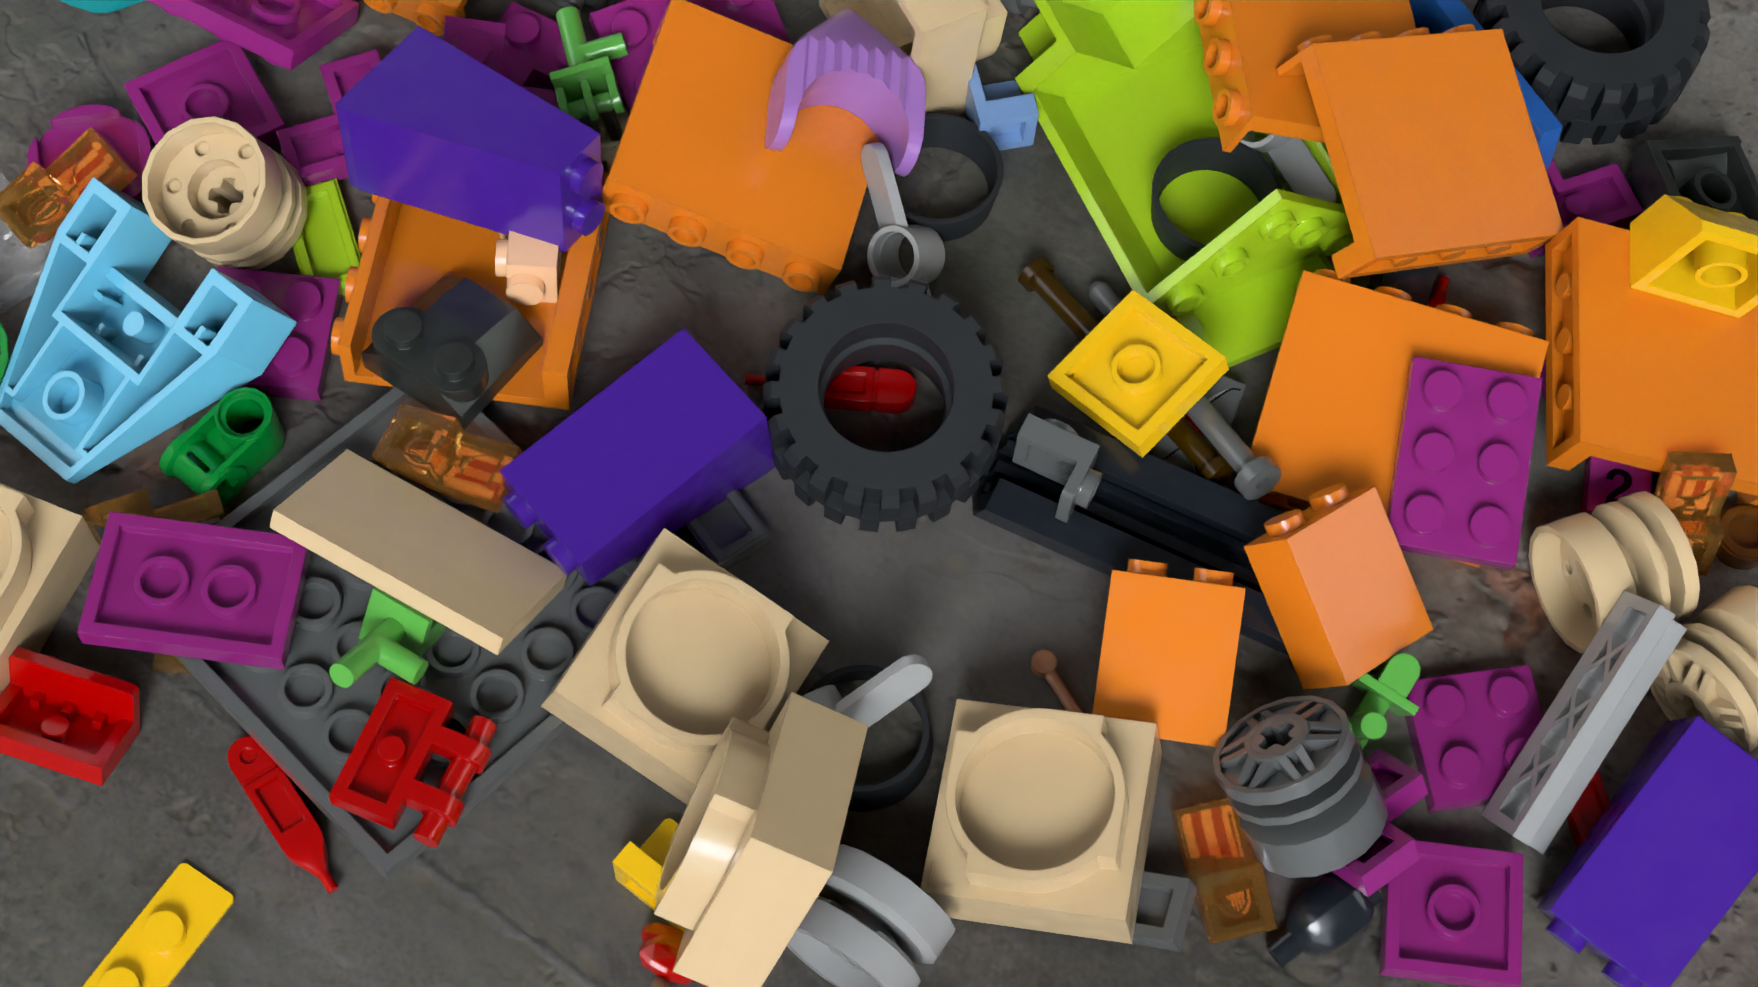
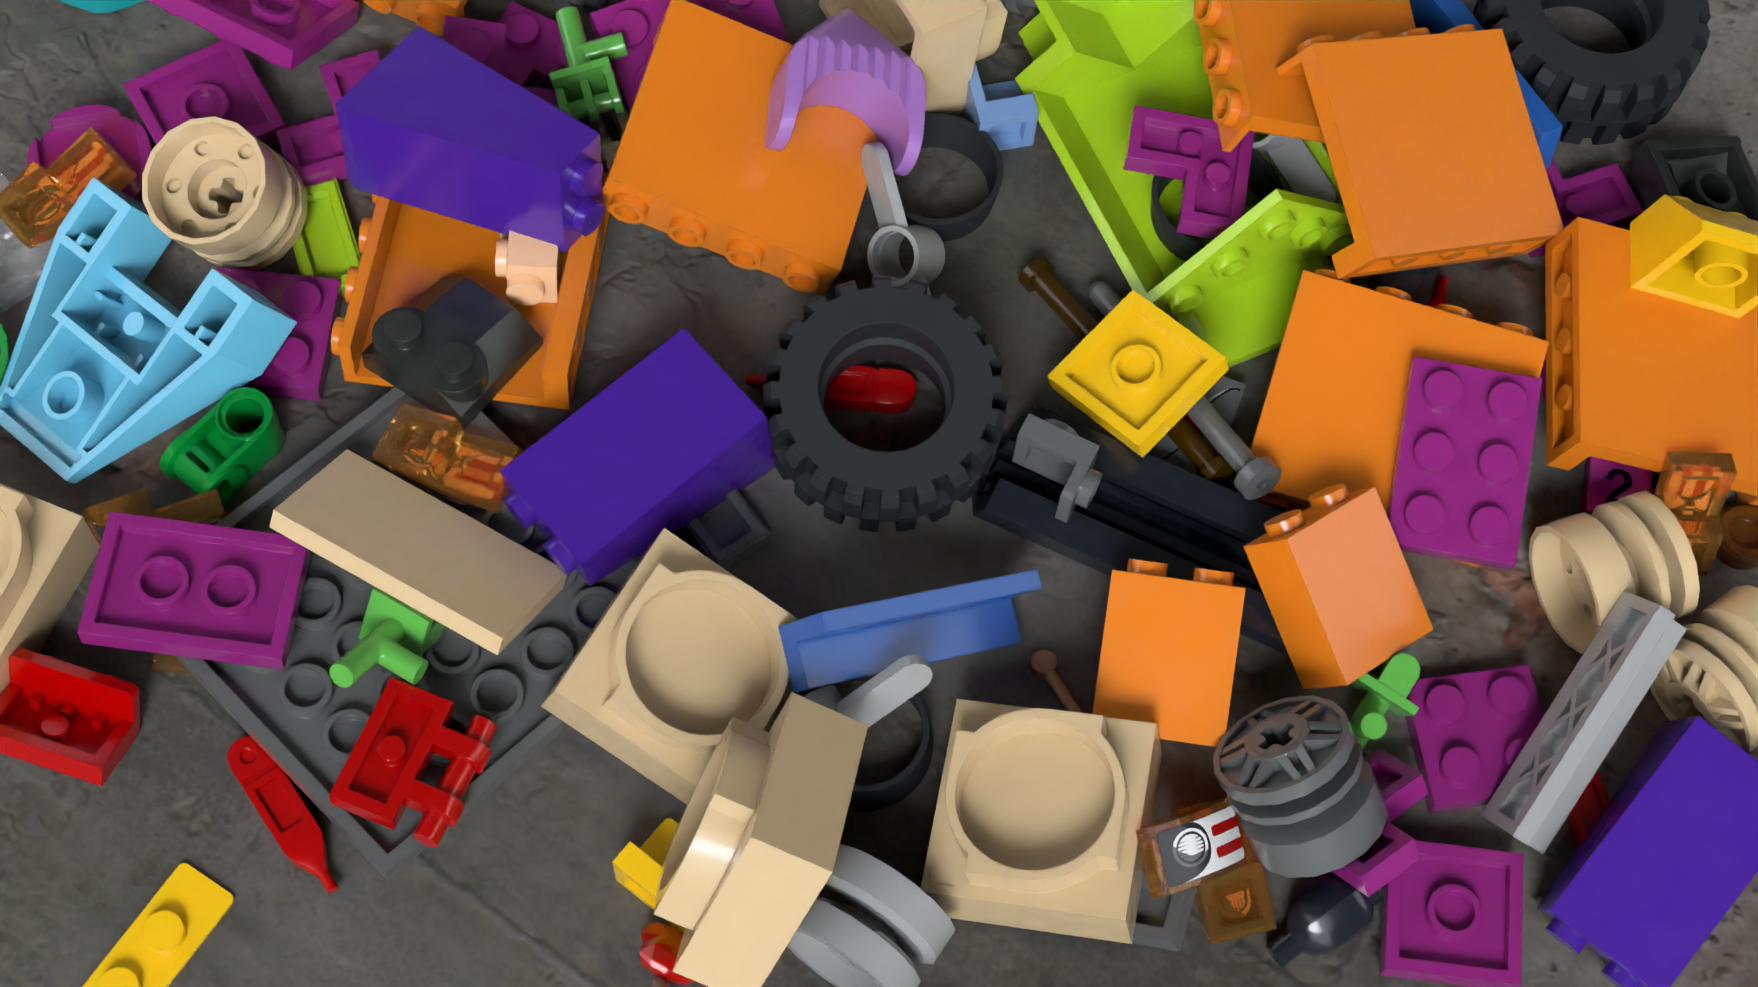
(932, 623): none -> blue fence
(1191, 848): none -> slope
(1192, 151): none -> magenta plate

